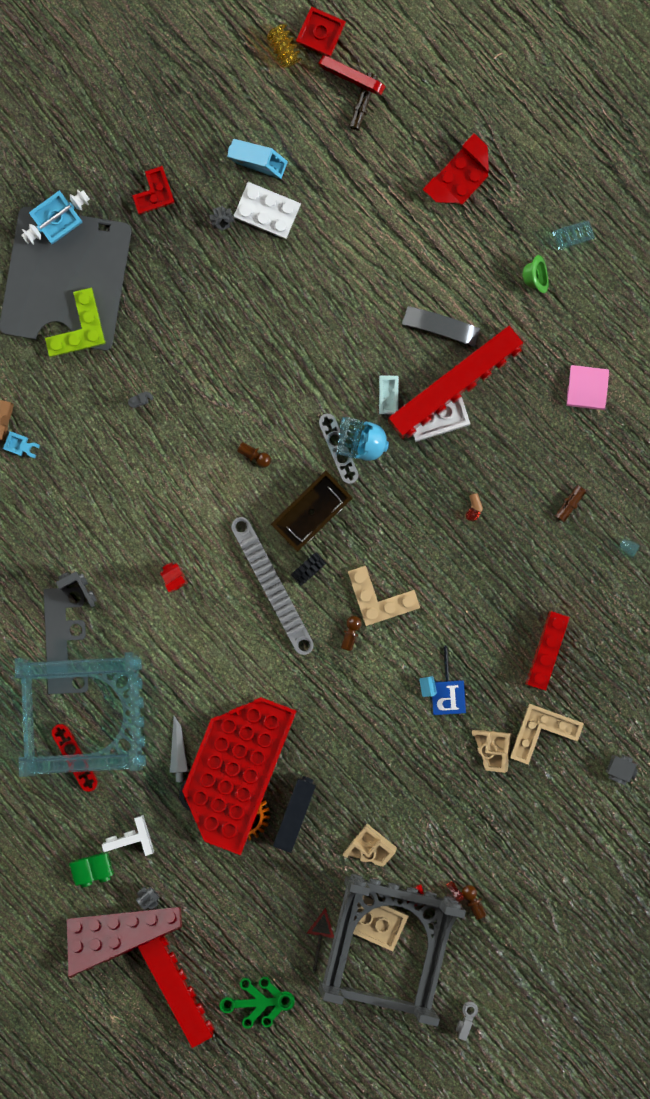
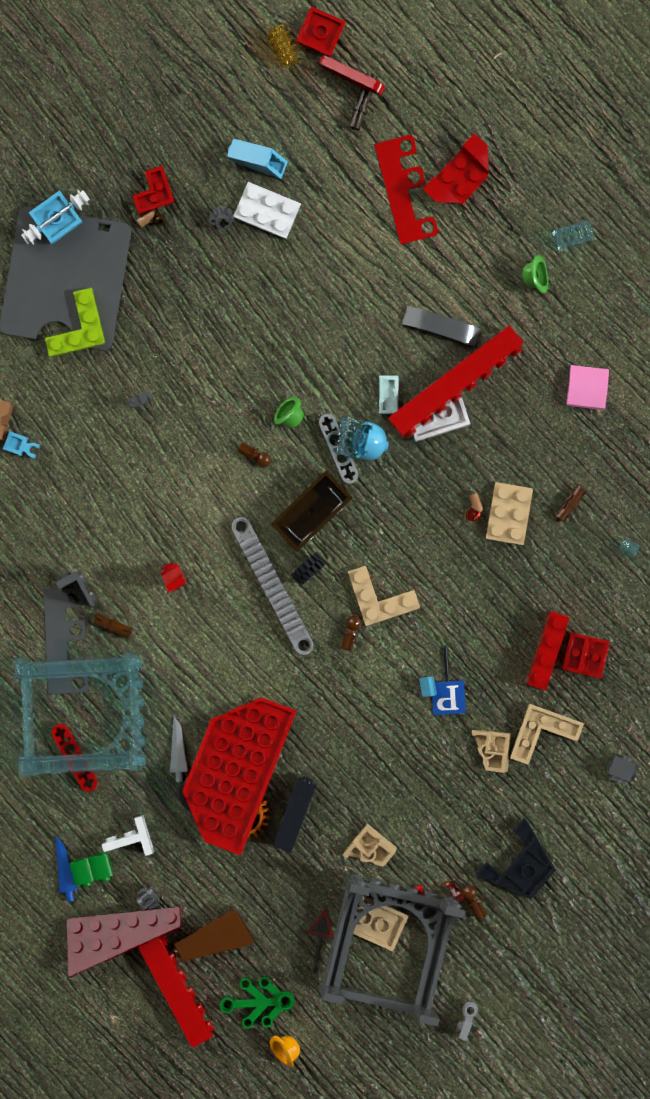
(66, 880): none -> blue bar
(112, 626): none -> reddish brown pin
(152, 217): none -> arm
(216, 936): none -> reddish brown slope
(285, 1049): none -> light orange hat
(289, 413): none -> bright green hat
(397, 188): none -> red piece
(509, 513): none -> tan plate
(527, 871): none -> black wing
(586, 655): none -> red slope

